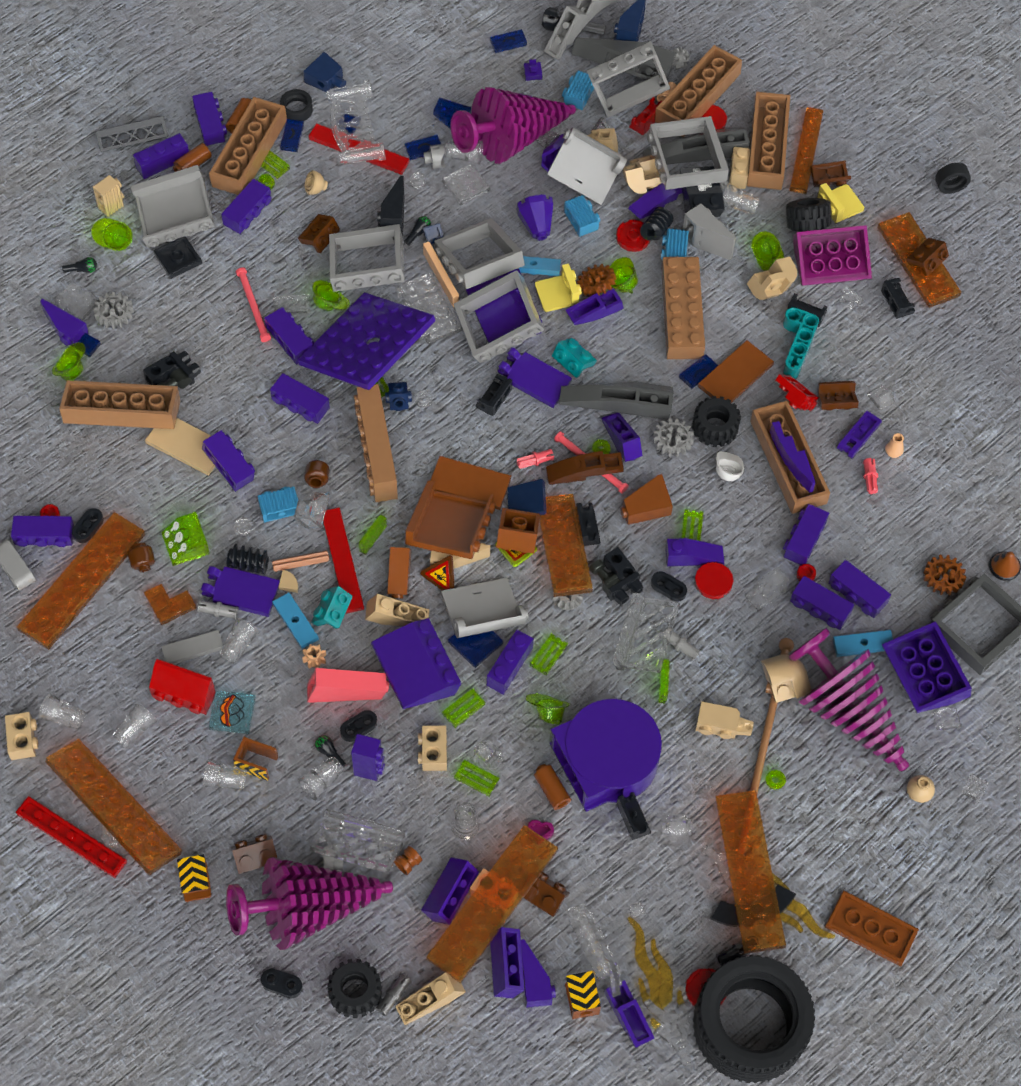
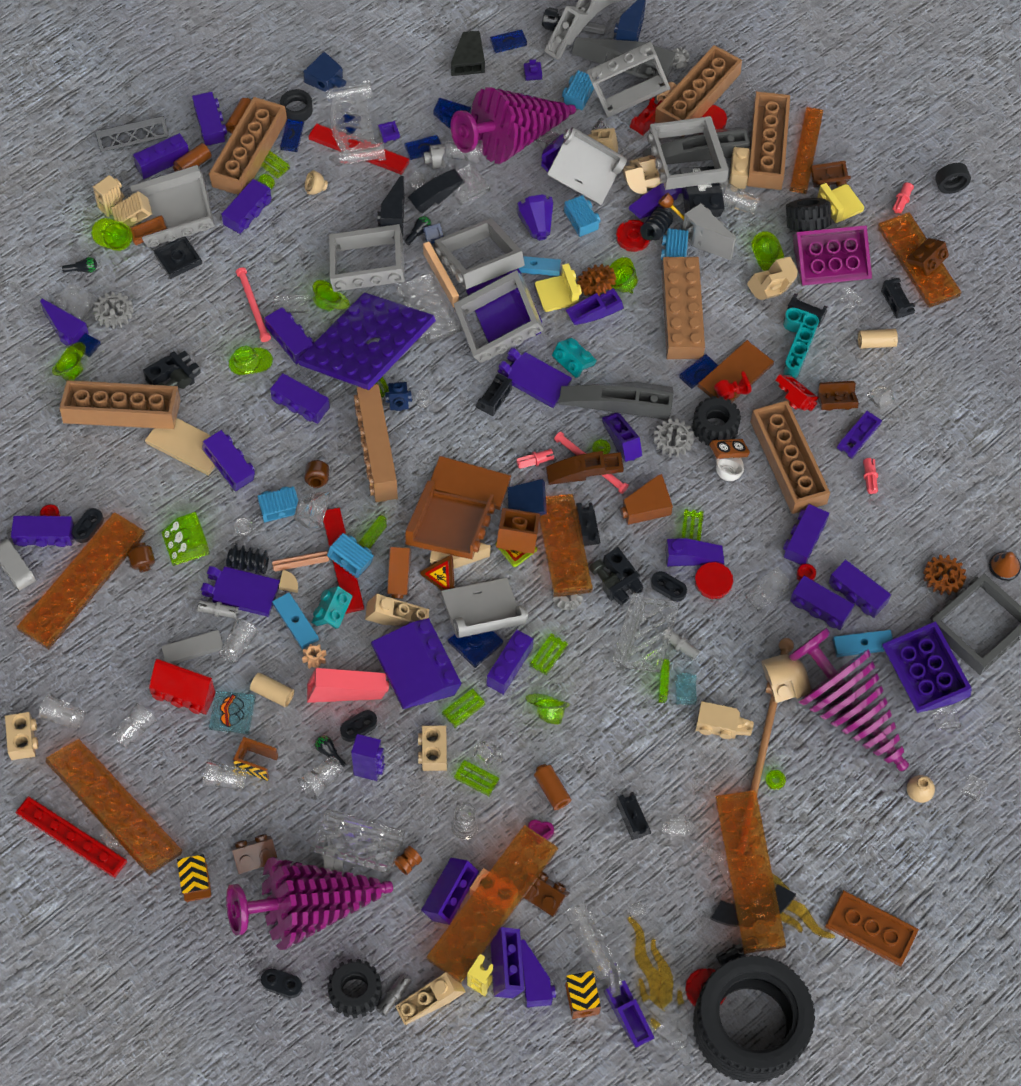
(132, 209): none -> tan brick
(146, 228): none -> dark orange tile
(168, 608): clear orange tile -> none
(250, 360): none -> clear neon green piece
(272, 689): none -> tan pin
(318, 232): reddish brown bracket -> none
(350, 555): none -> dark azure brick
(389, 131): none -> dark purple tile
(436, 190): none -> black slope
(468, 55): none -> pearl dark grey slope
(478, 977): none -> light yellow hinge
(608, 751): dark purple brick -> none
(667, 202): none -> dark orange hinge
(686, 689): none -> clear light blue bracket
(727, 390): none -> red leg
(729, 448): none -> dark orange tile
(795, 461): dark purple slope -> none
(877, 338): none -> tan pin
(895, 446): light nougat cone -> none
(903, 197): none -> coral axle

